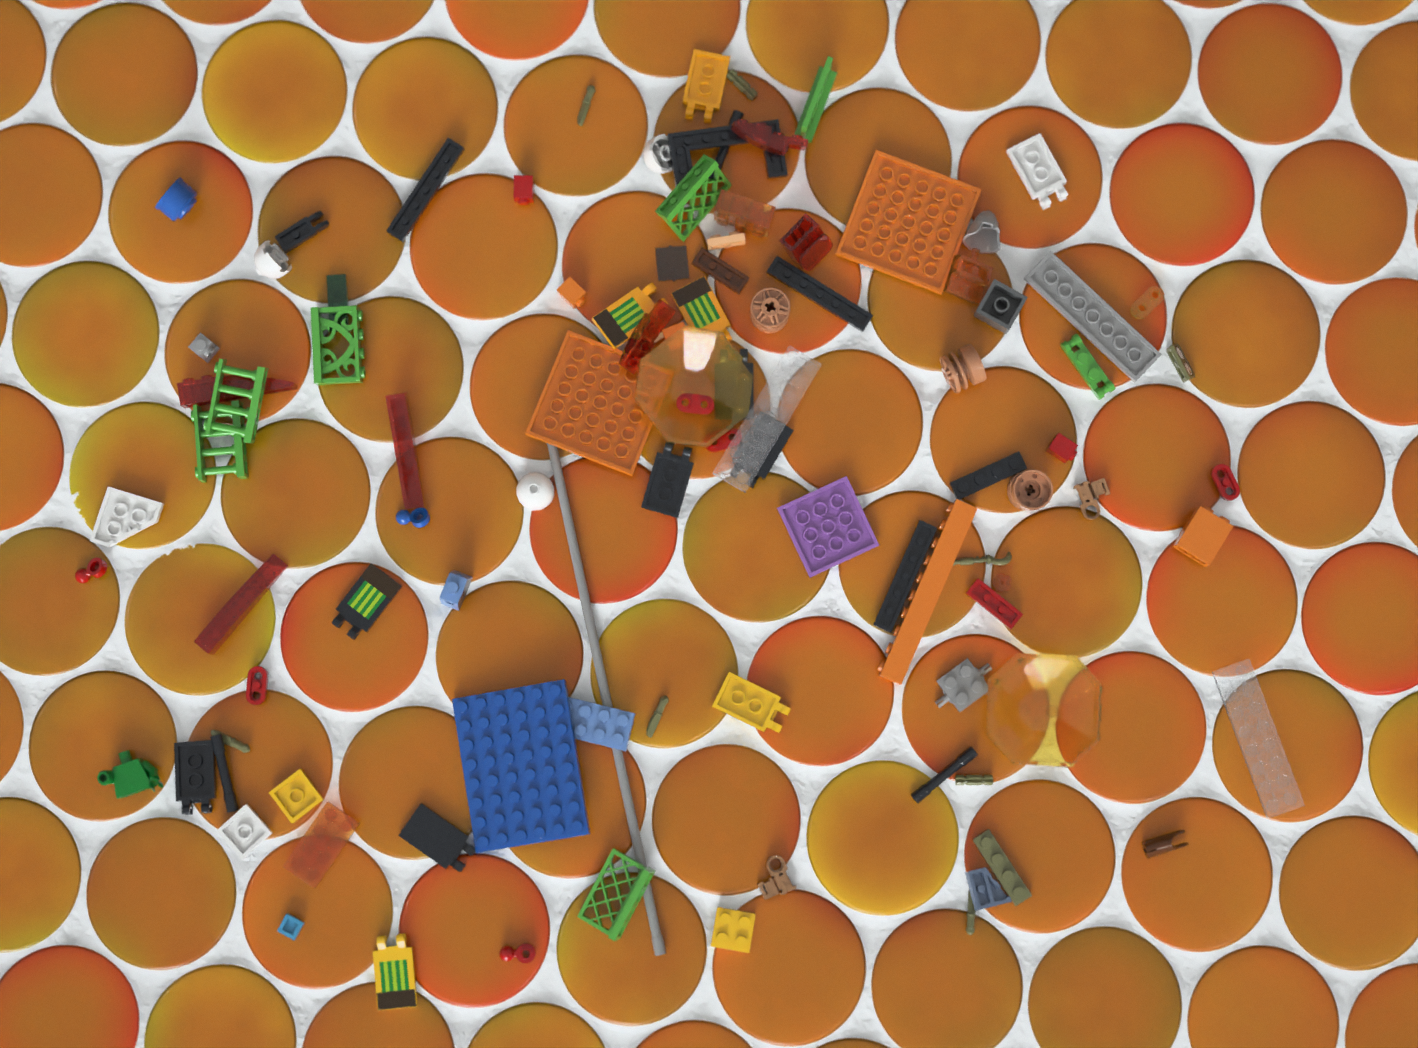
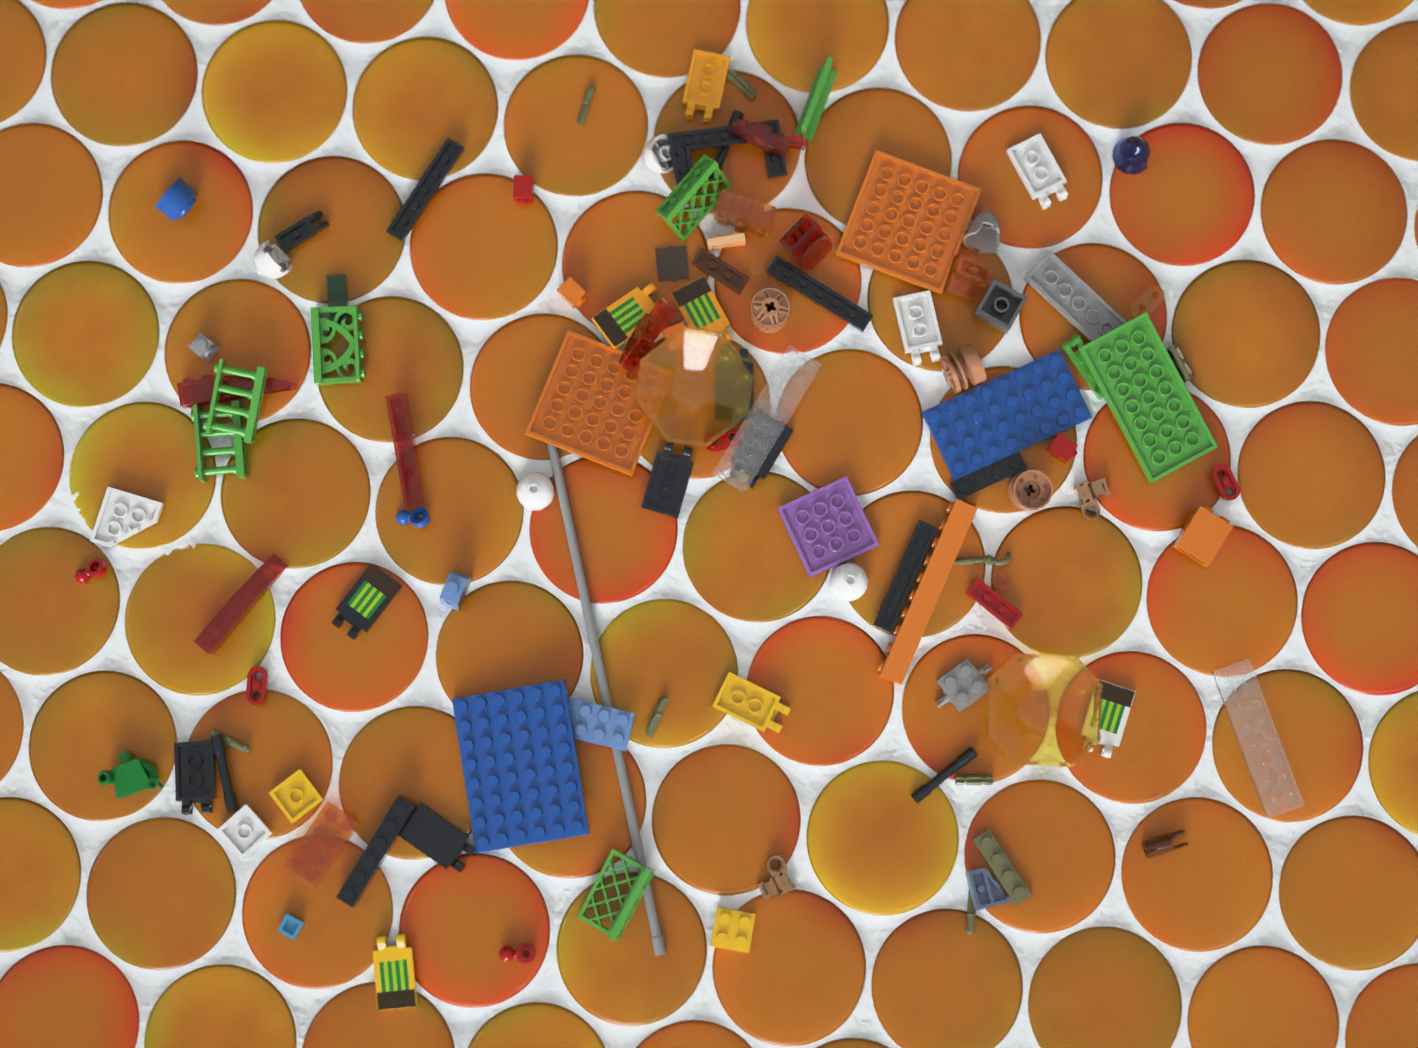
(376, 851): none -> black brick
(695, 402): red plate -> none
(848, 582): none -> white cylinder
(918, 325): none -> white tile
(1006, 415): none -> blue plate
(1115, 710): none -> tile
(1131, 155): none -> clear blue helmet
(1148, 397): none -> bright green plate

